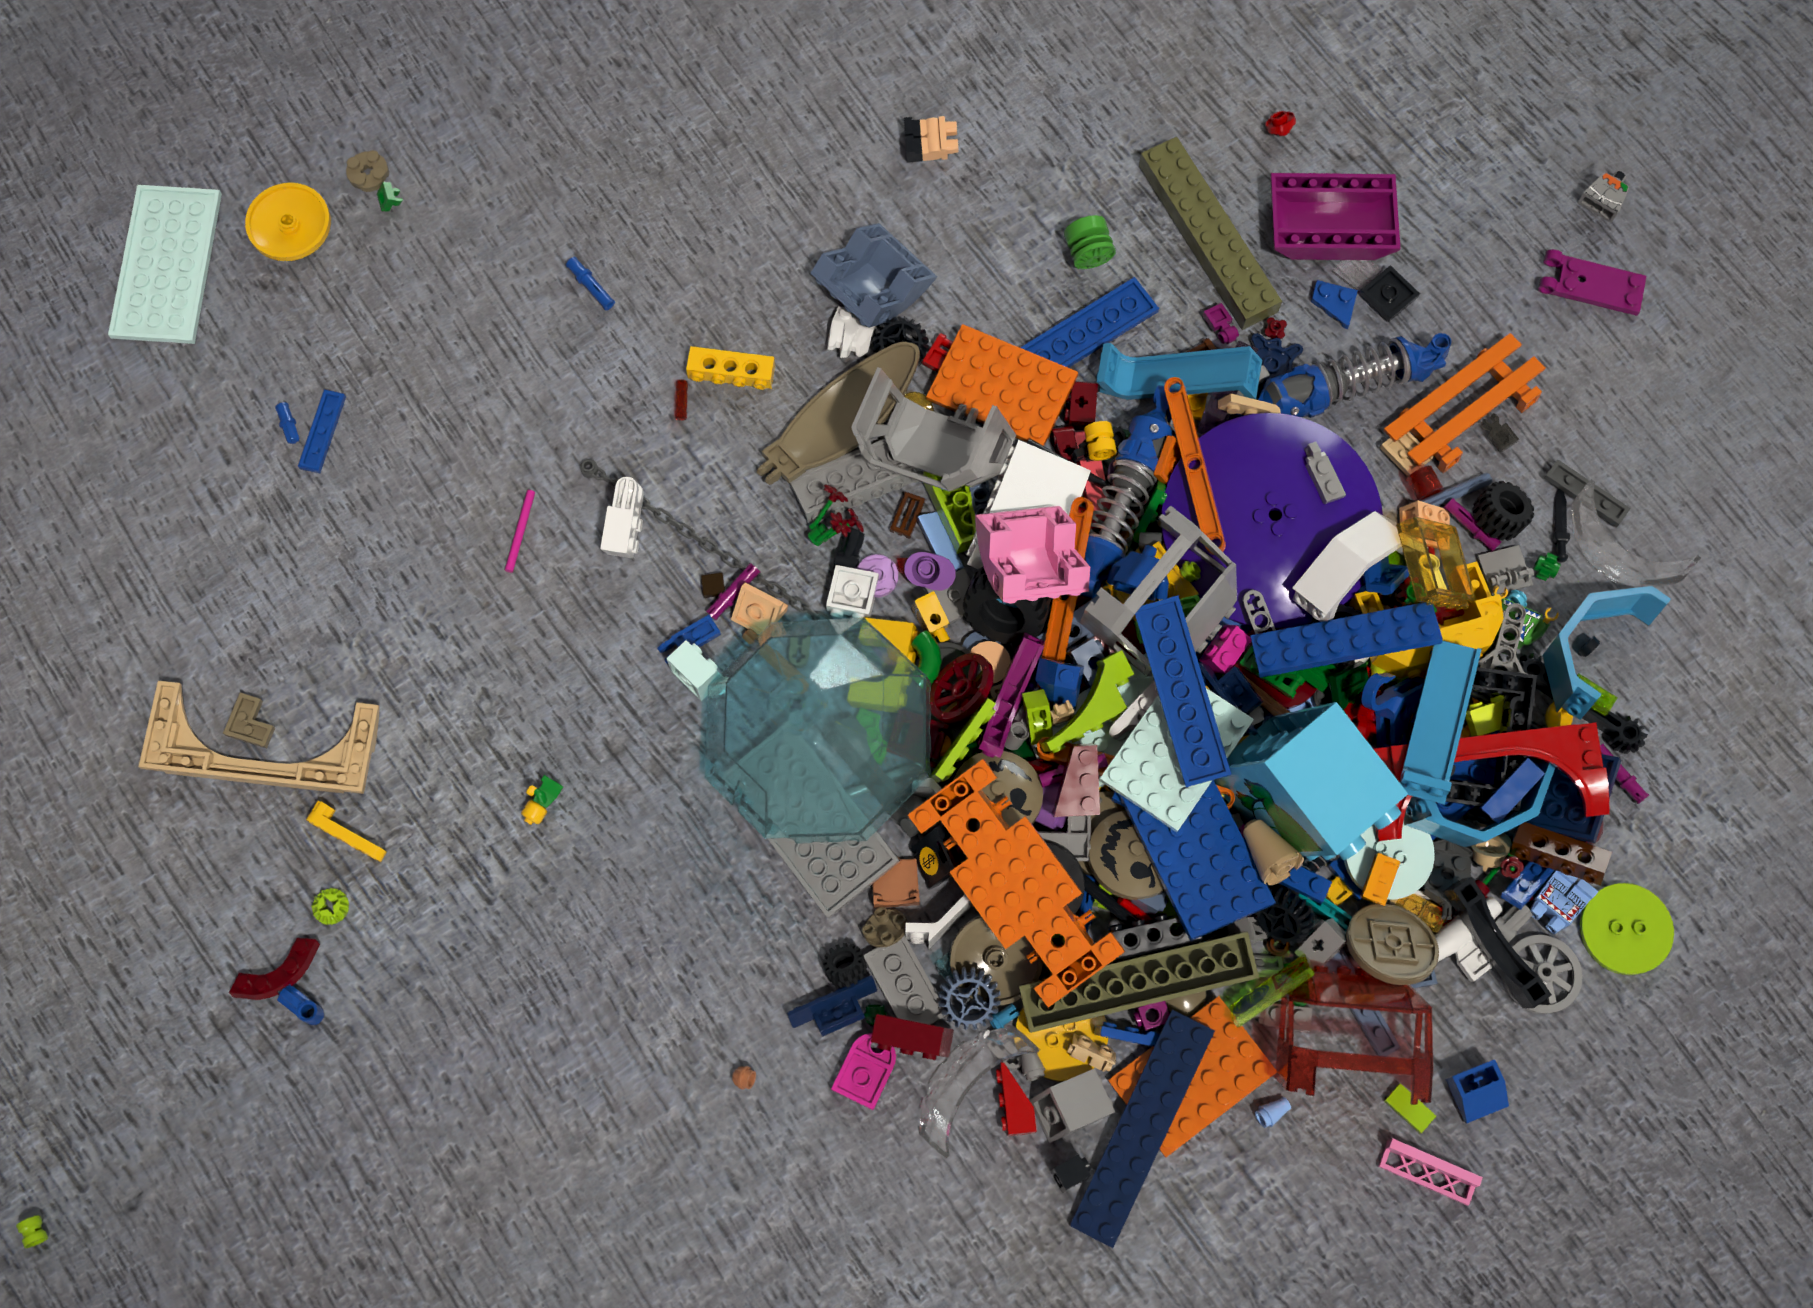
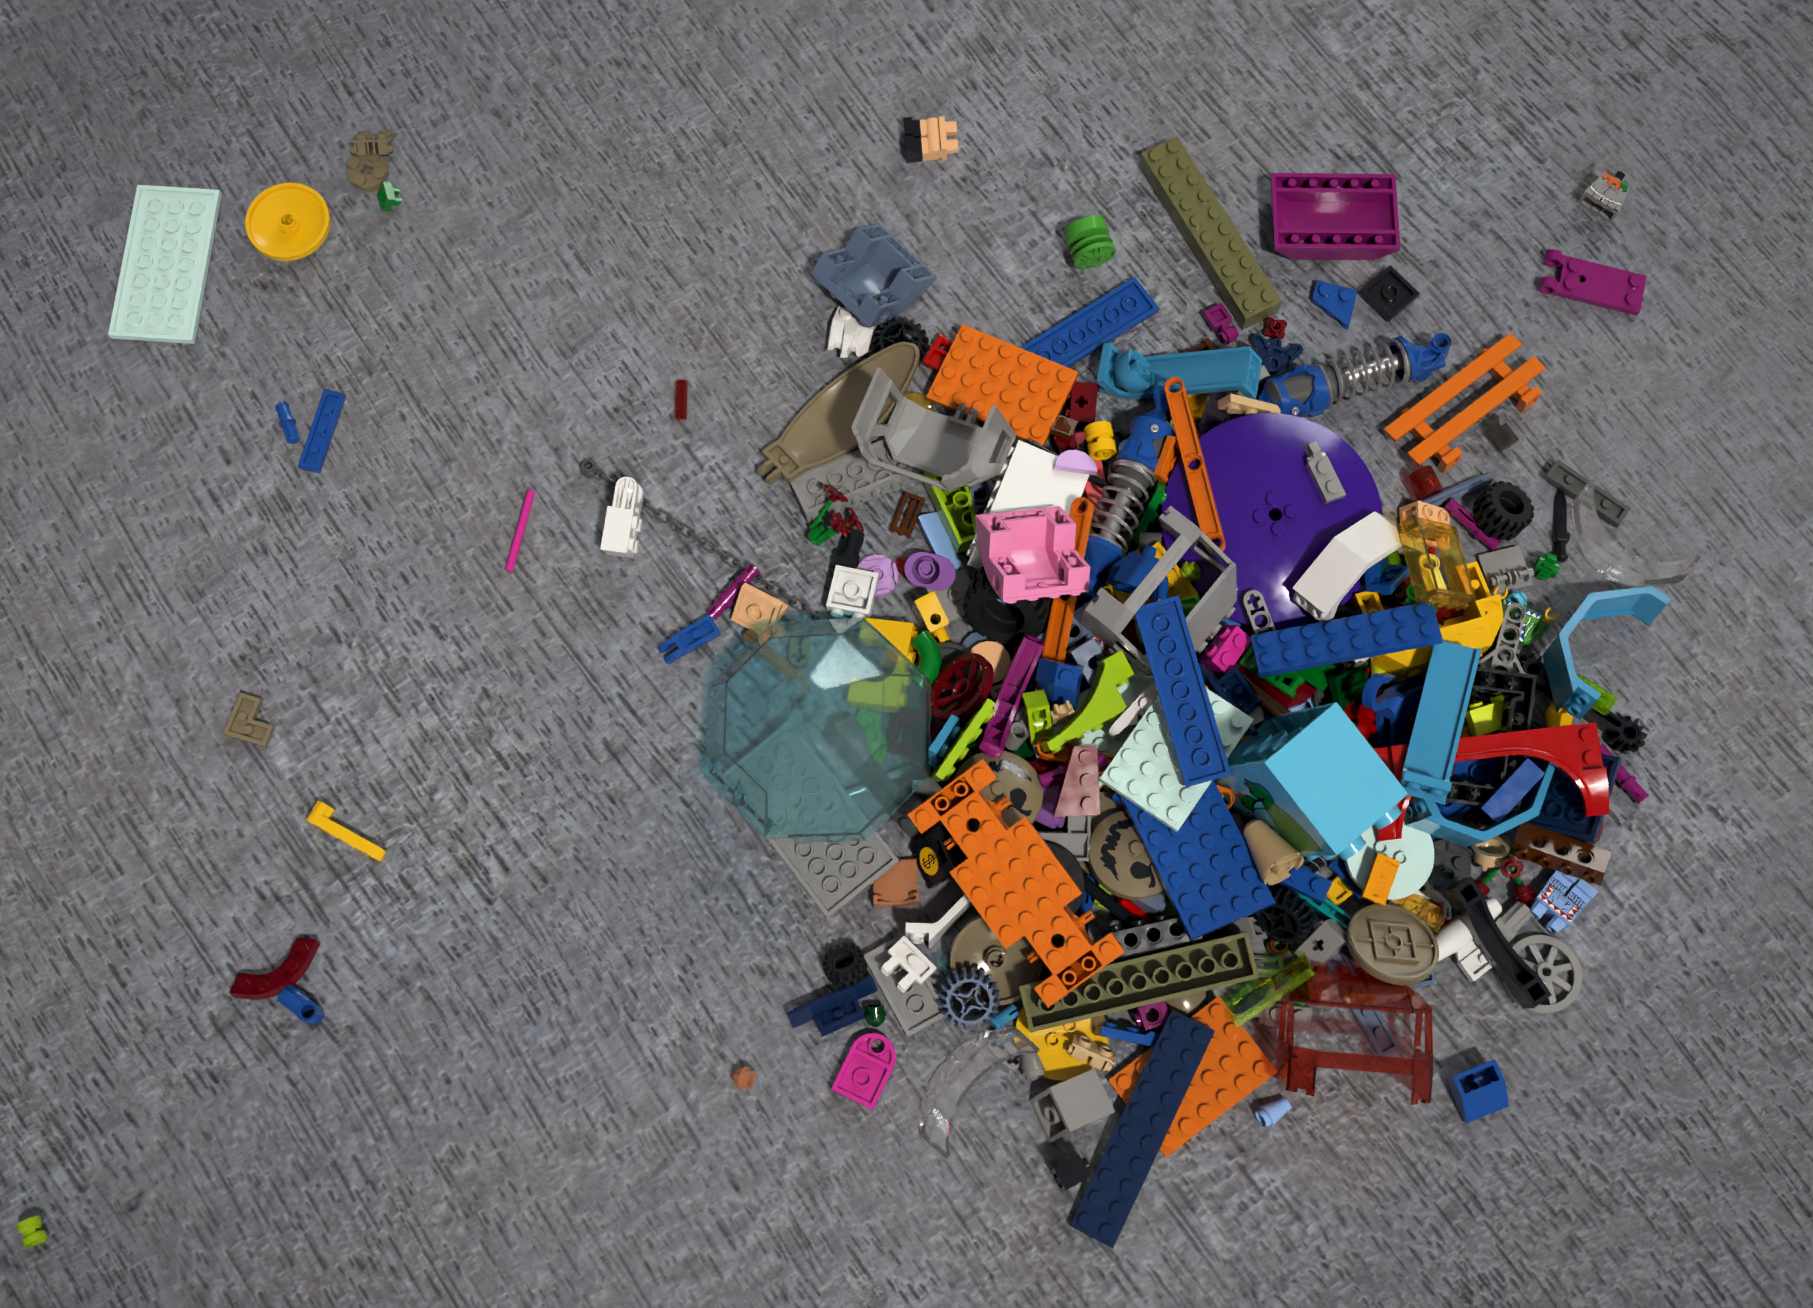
(177, 751): tan piece -> none
(340, 907): lime gear -> none
(366, 138): none -> dark tan hinge
(535, 809): piece -> none
(585, 277): blue pin -> none
(693, 668): light aqua brick -> none
(712, 584): dark brown tile -> none
(722, 360): yellow brick -> none
(884, 927): dark tan dish -> none
(912, 961): none -> white plate
(912, 1037): dark red wedge -> none
(944, 741): none -> dark azure plate
(1019, 1111): red slope -> none
(1064, 427): none -> reddish brown tile
(1076, 462): none -> lavender tile
(1132, 372): none -> dark azure cylinder
(1280, 123): red plate -> none
(1398, 451): tan plate -> none
(1415, 1115): lime tile -> none
(1433, 1163): bright pink fence -> none
(1526, 885): blue tile -> none
(1589, 646): black tile -> none
(1627, 929): lime plate -> none

